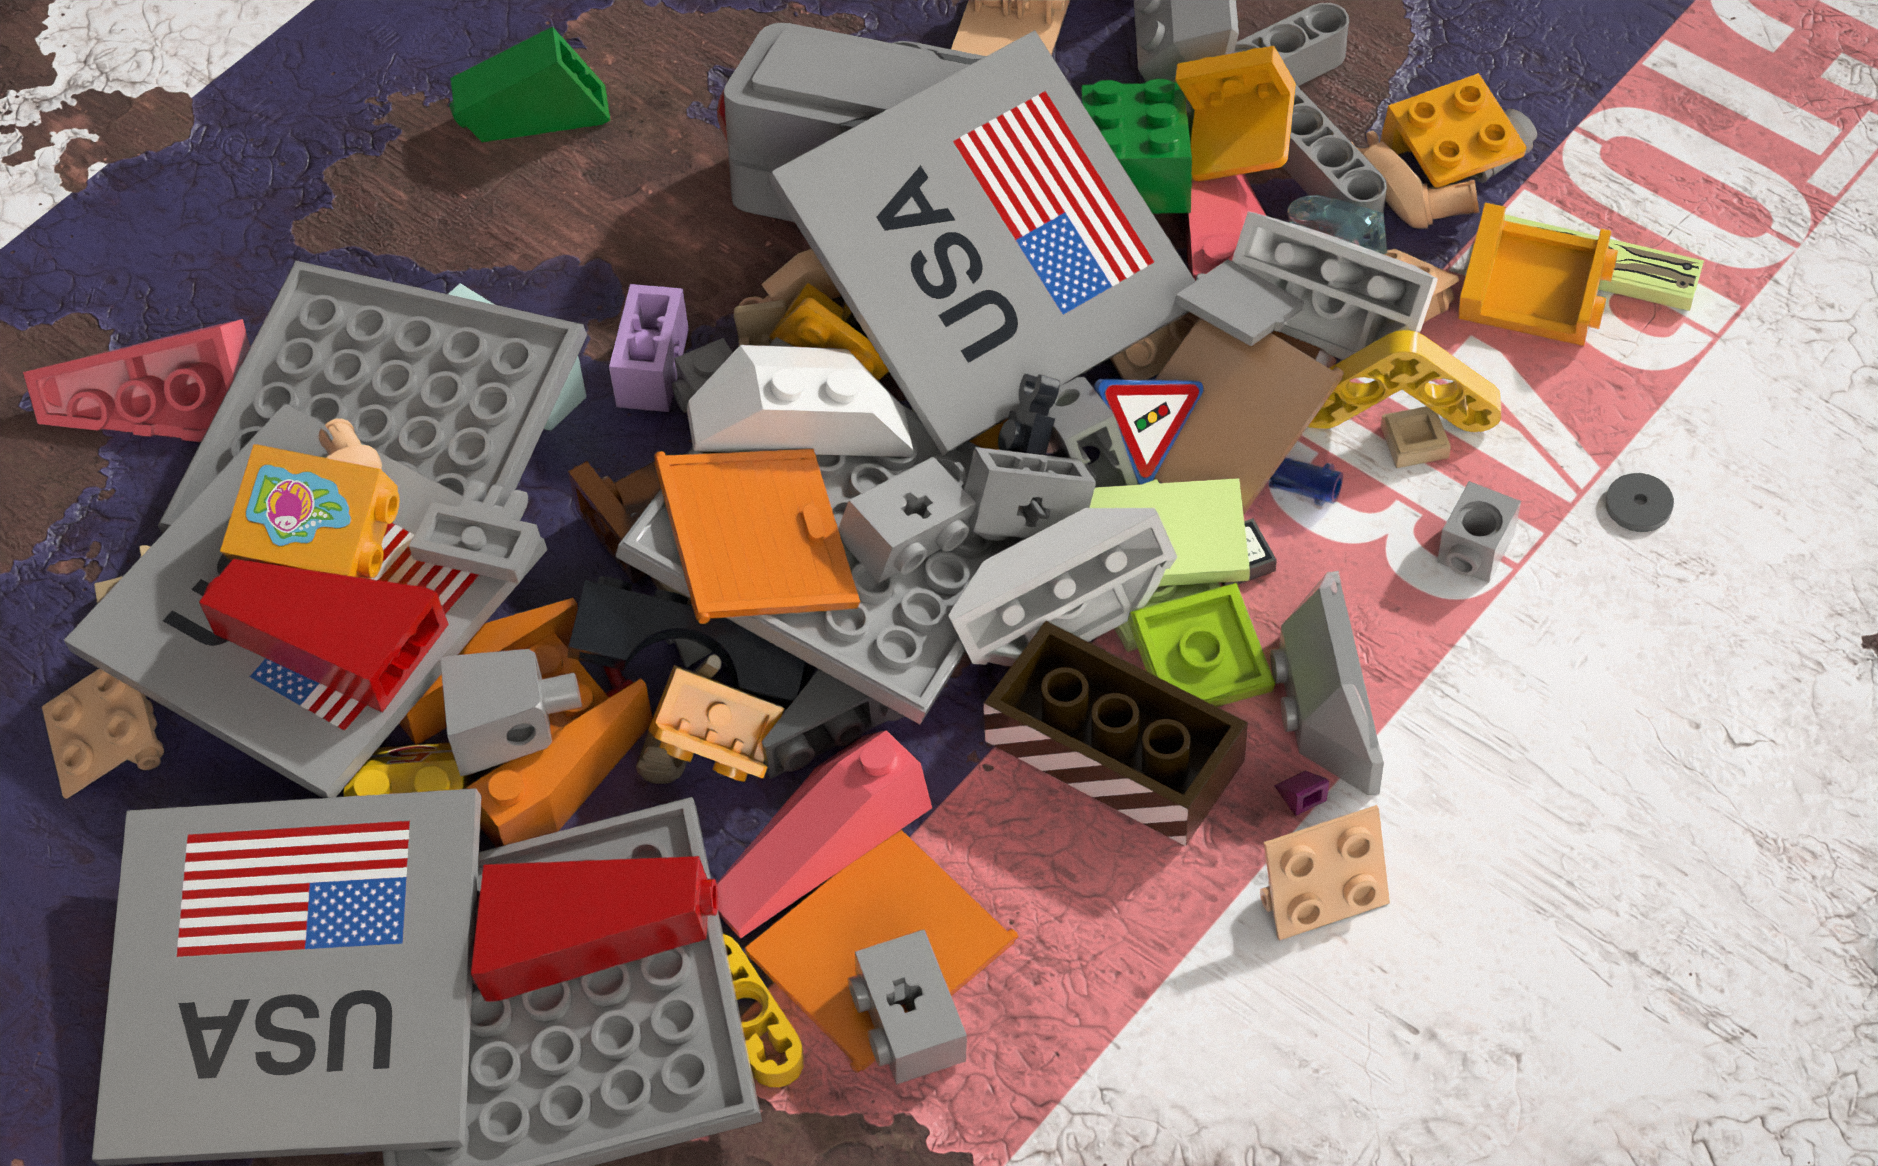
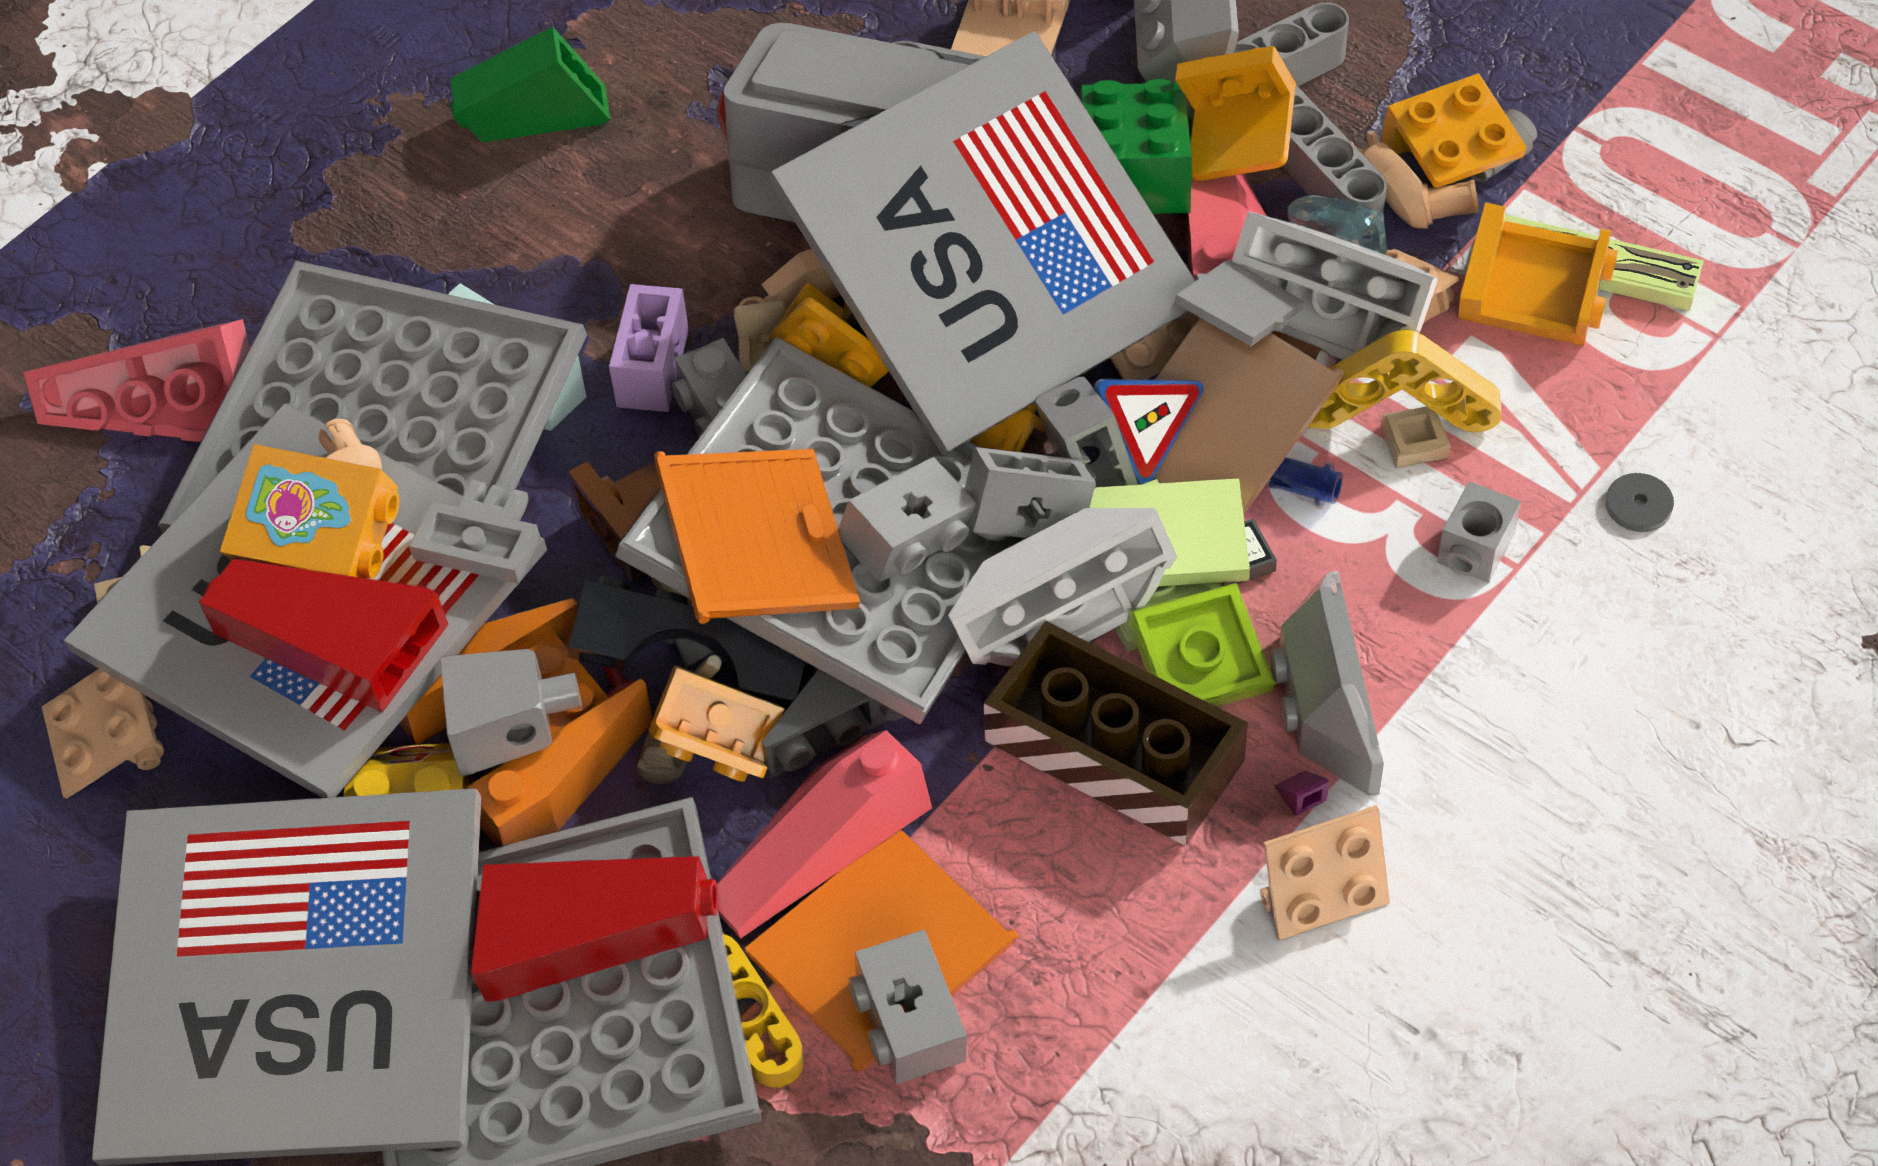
(797, 401): white wedge -> none
(1030, 426): black plate -> none

